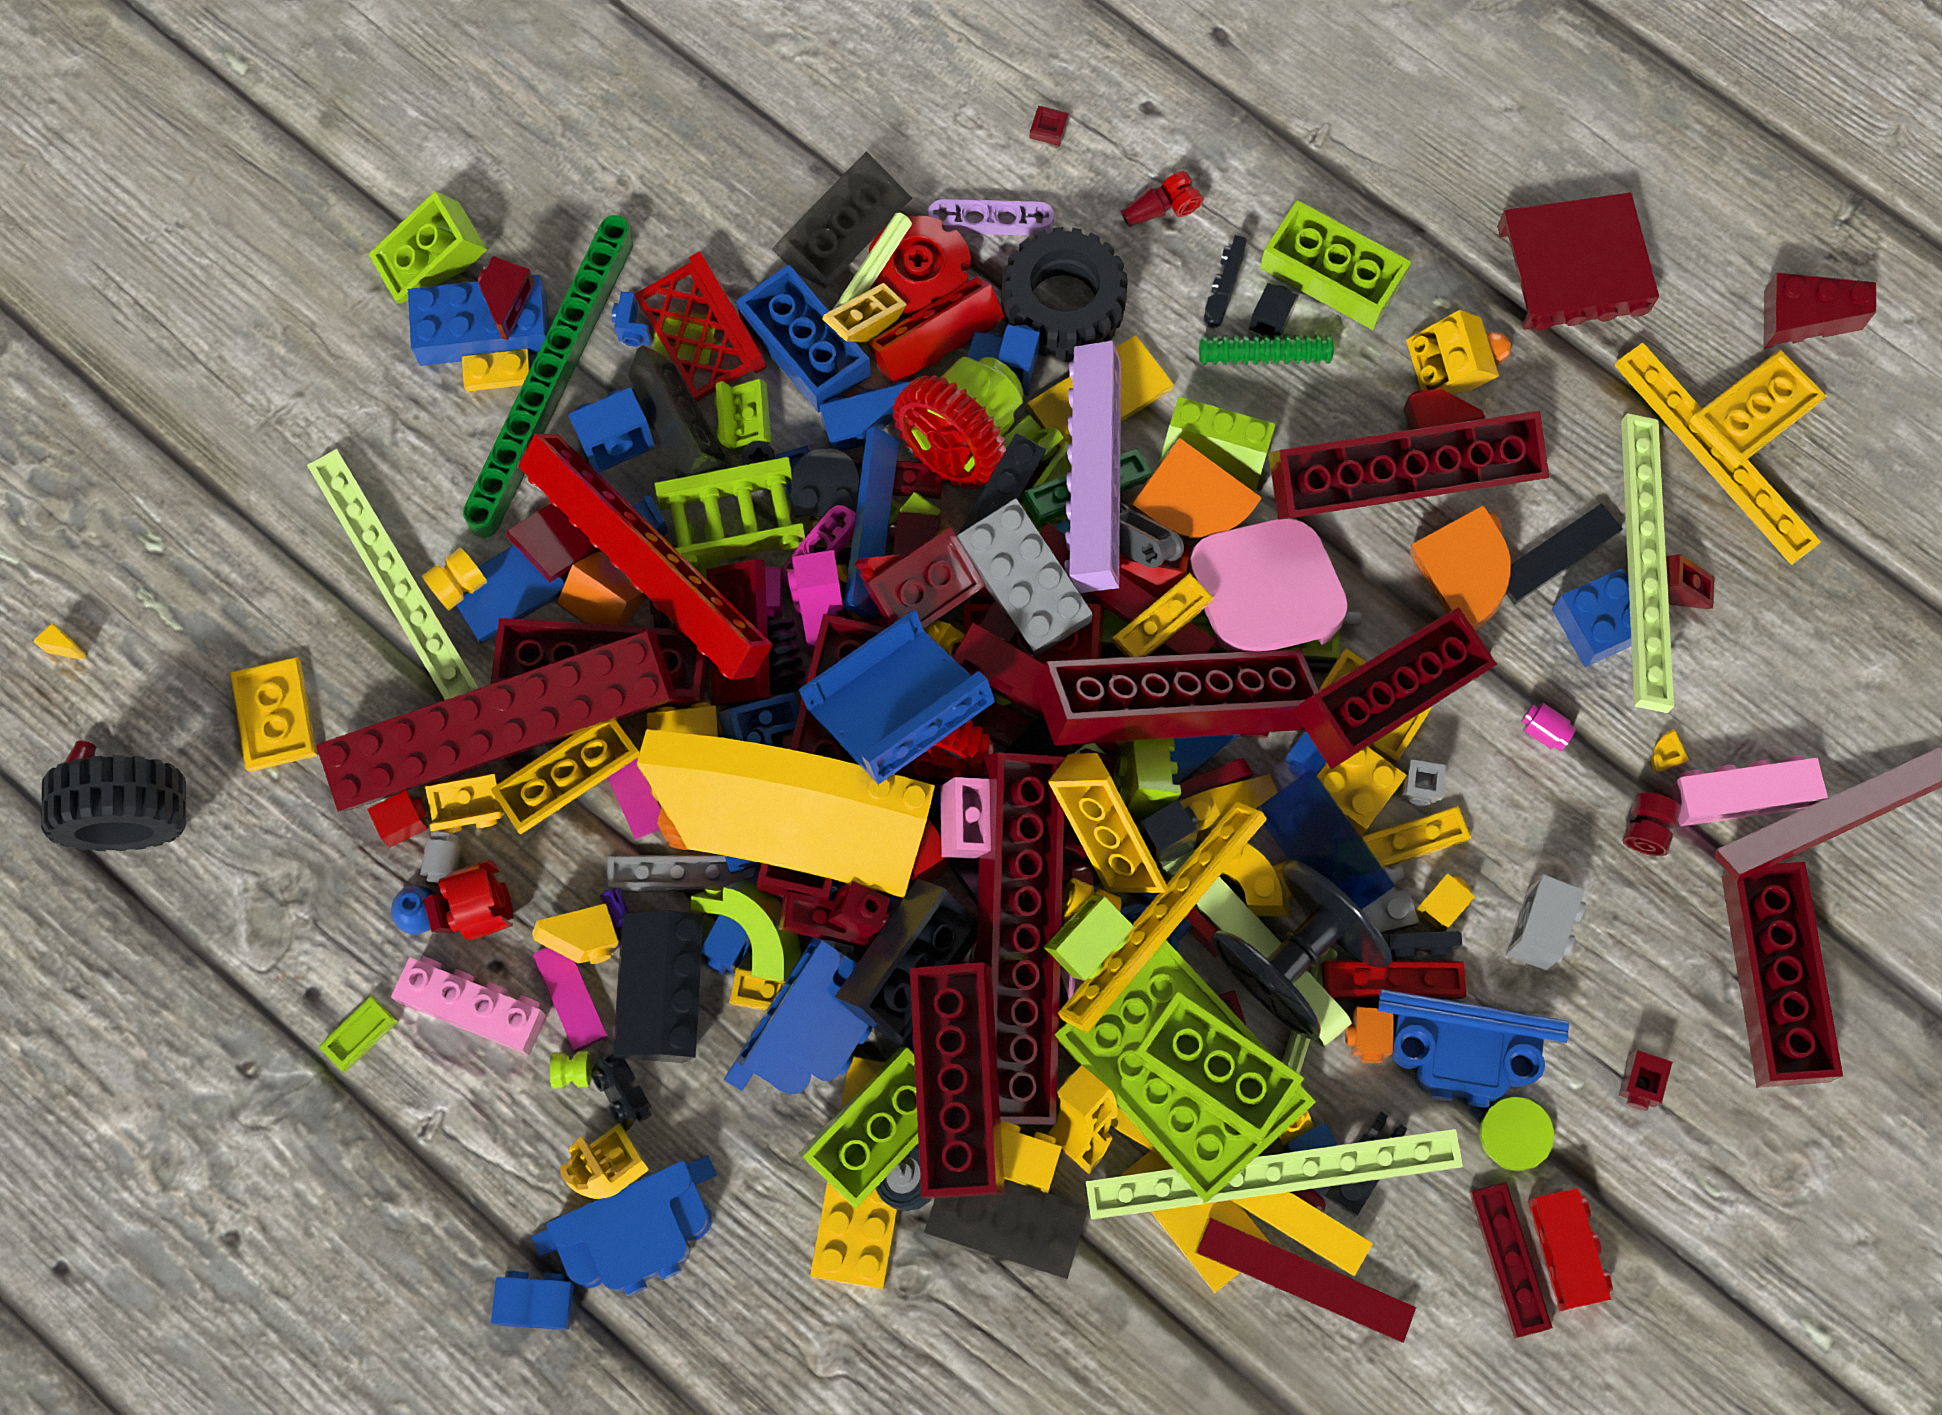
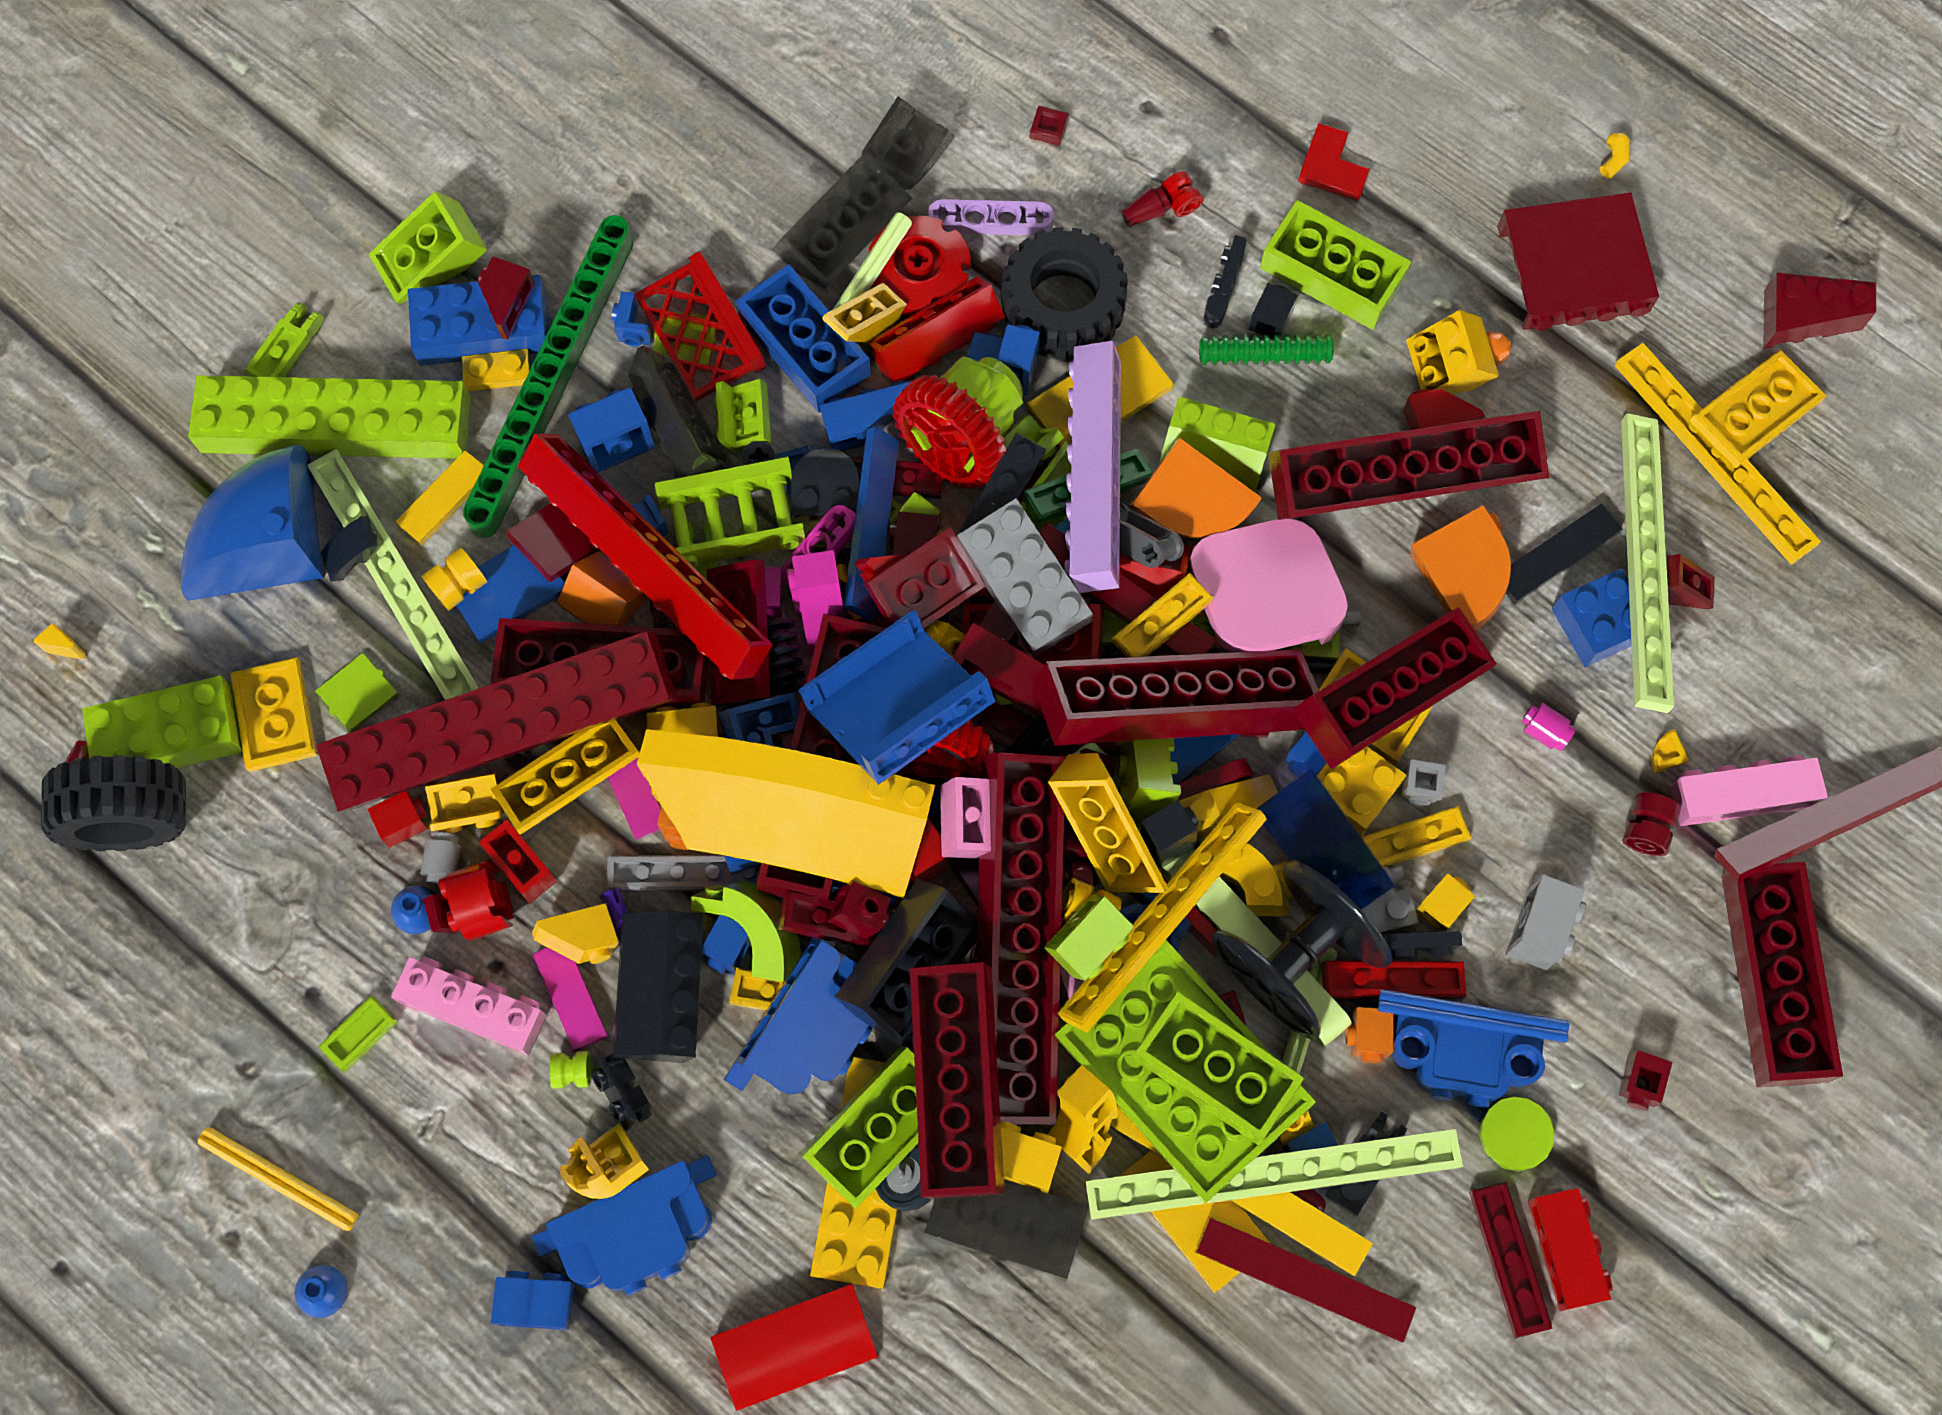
(169, 724): none -> lime brick
(255, 529): none -> blue brick
(278, 1178): none -> yellow axle
(284, 343): none -> lime hinge
(321, 1291): none -> blue brick
(329, 415): none -> lime brick
(349, 546): none -> black slope
(356, 692): none -> lime piece
(441, 499): none -> yellow tile
(518, 861): none -> red brick
(794, 1347): none -> red slope
(907, 143): none -> clear smoke slope
(1326, 169): none -> red tile
(1620, 147): none -> yellow arm

